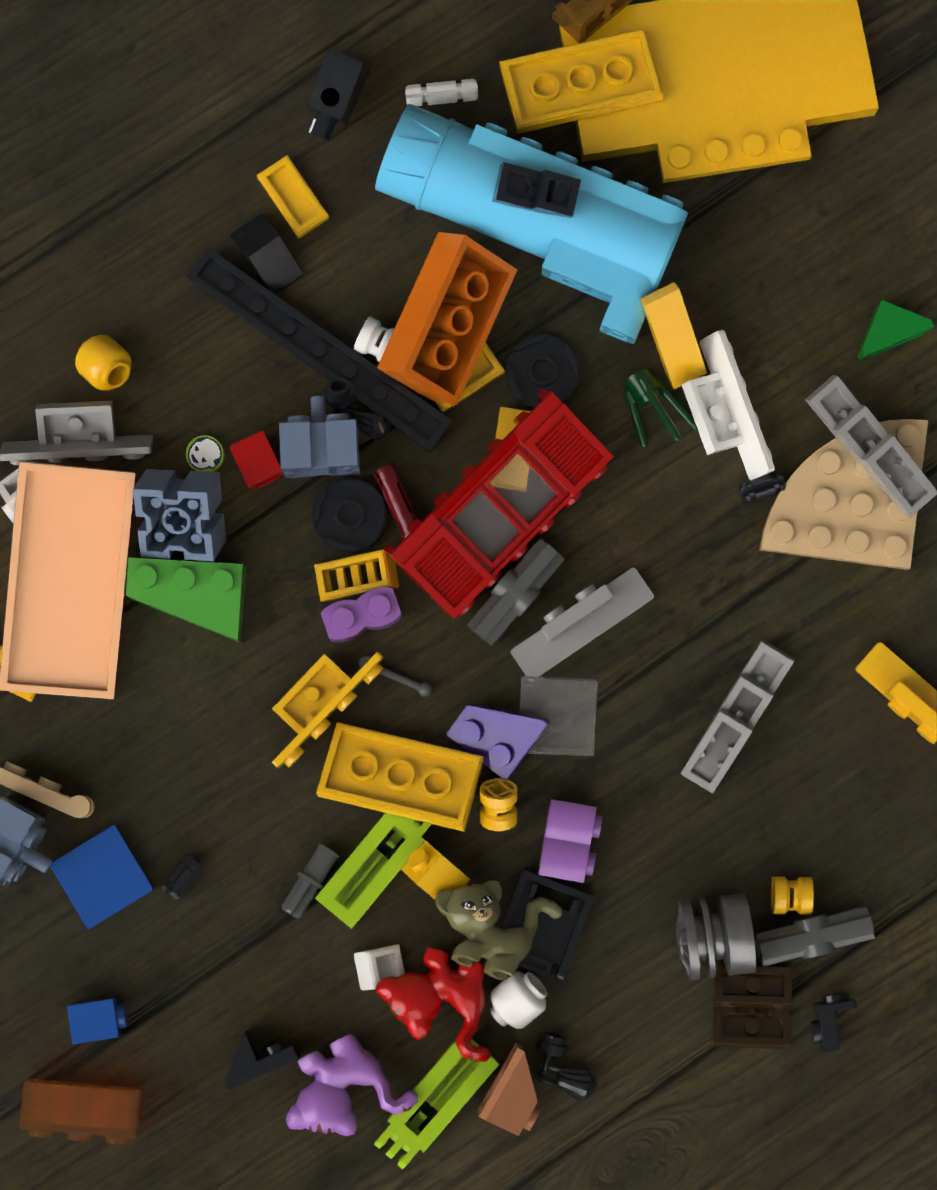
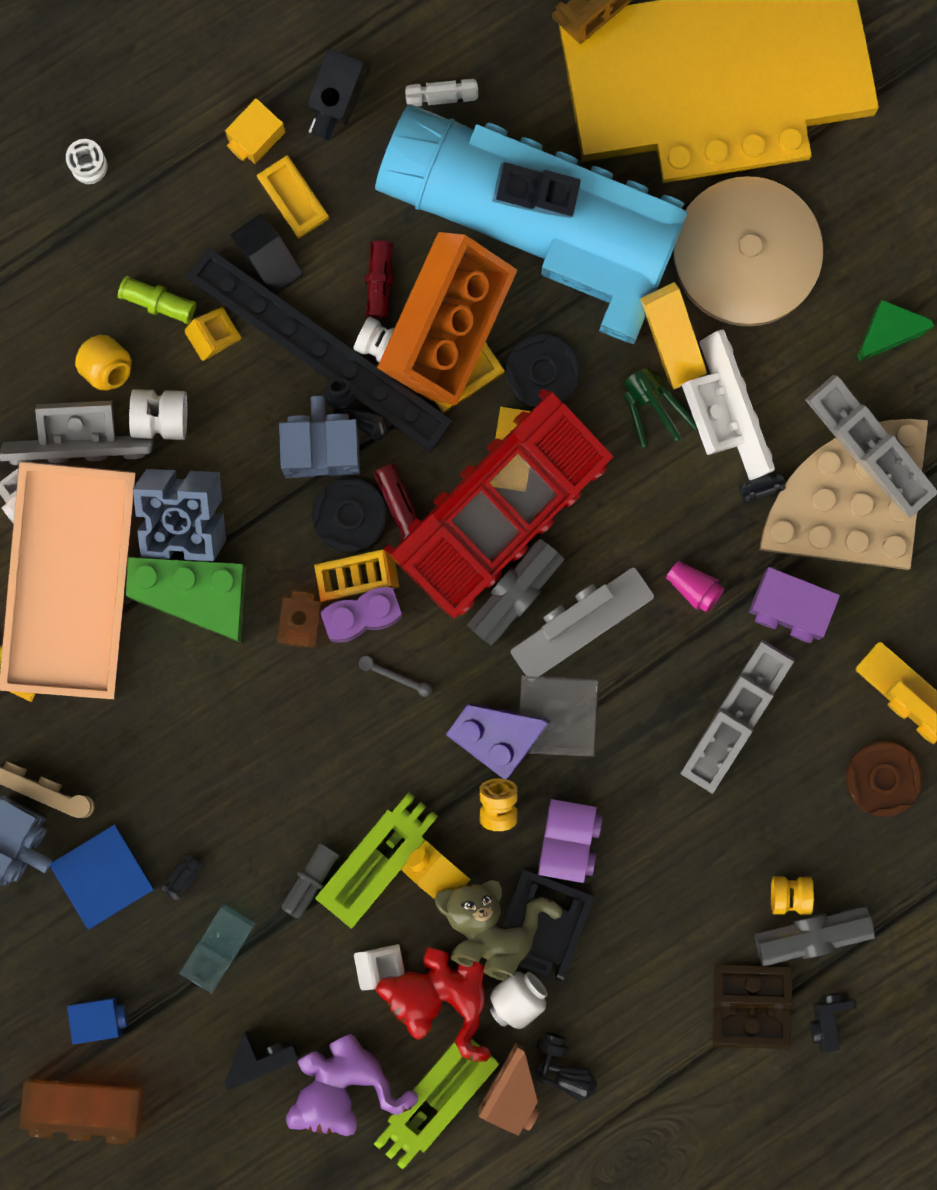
(90, 167): none -> white wheel
(157, 299): none -> lime pin
(171, 419): none -> white wheel
(205, 454): tile -> none
(212, 333): none -> yellow slope
(217, 948): none -> clear light blue slope
(254, 132): none -> yellow brick
(256, 461): red panel -> none
(299, 635): none -> clear orange brick
(315, 698): yellow bracket -> none
(379, 279): none -> dark red pin
(400, 776): yellow tile -> none
(581, 81): yellow tile -> none
(697, 587): none -> dark pink cone
(716, 936): flat silver wheel -> none
(748, 251): none -> tan dish
(794, 605): none -> medium lavender brick
(883, 779): none -> reddish brown tile

